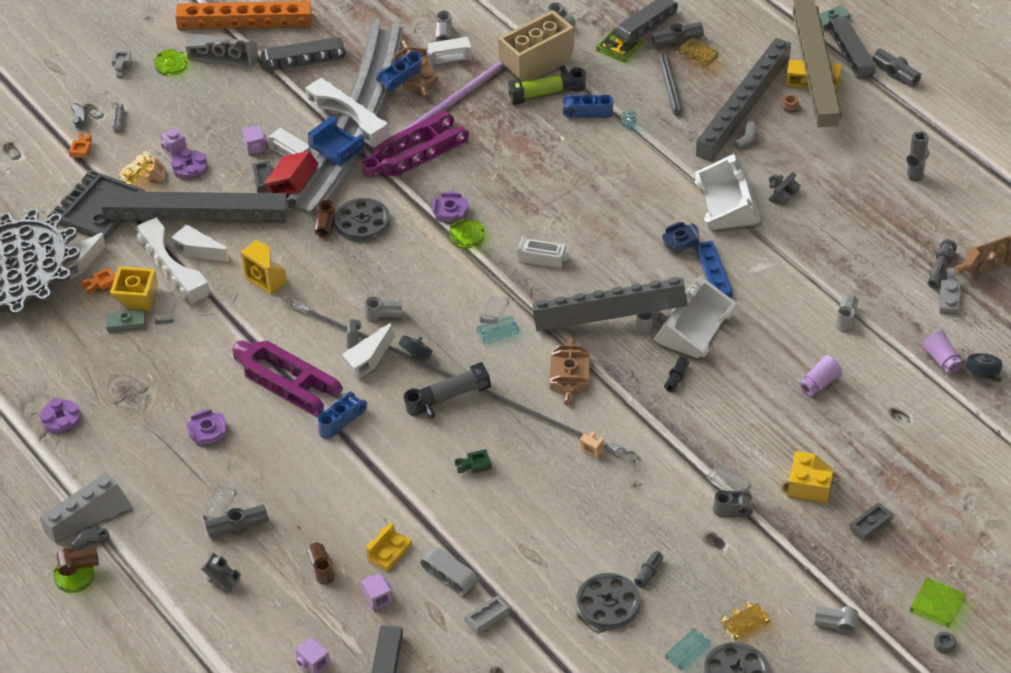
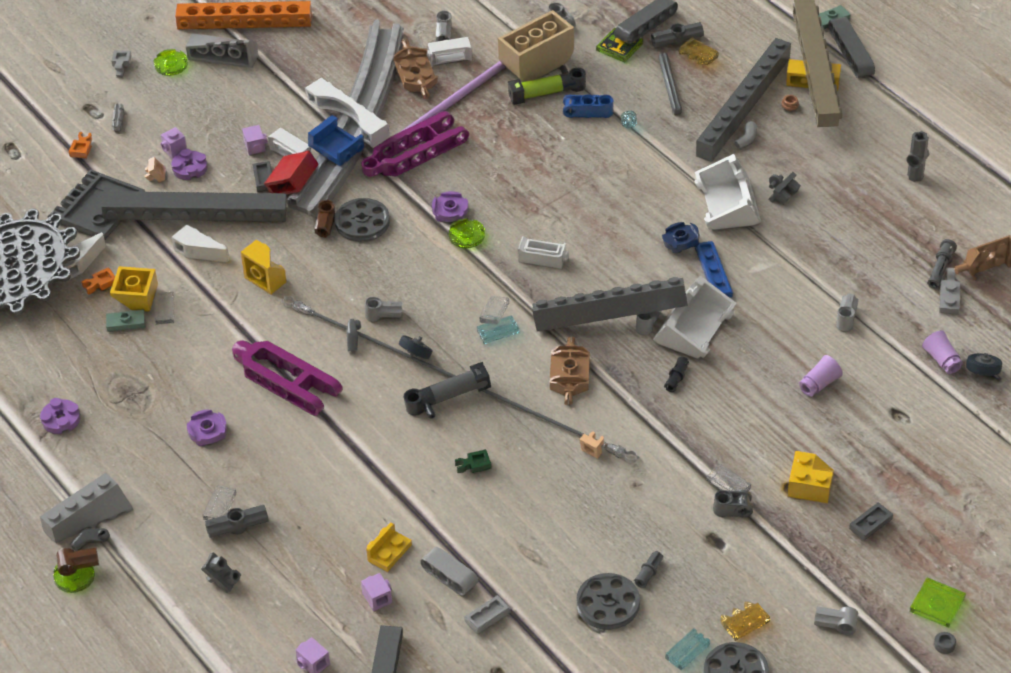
(80, 115): arm -> none
(136, 167): clear yellow plate -> none
(188, 281): white arch -> none
(303, 54): dark grey beam -> none
(321, 563): reddish brown piece -> none
(340, 415): blue piece -> none
(368, 353): white slope -> none
(400, 70): blue piece -> none
(897, 67): dark grey piece -> none

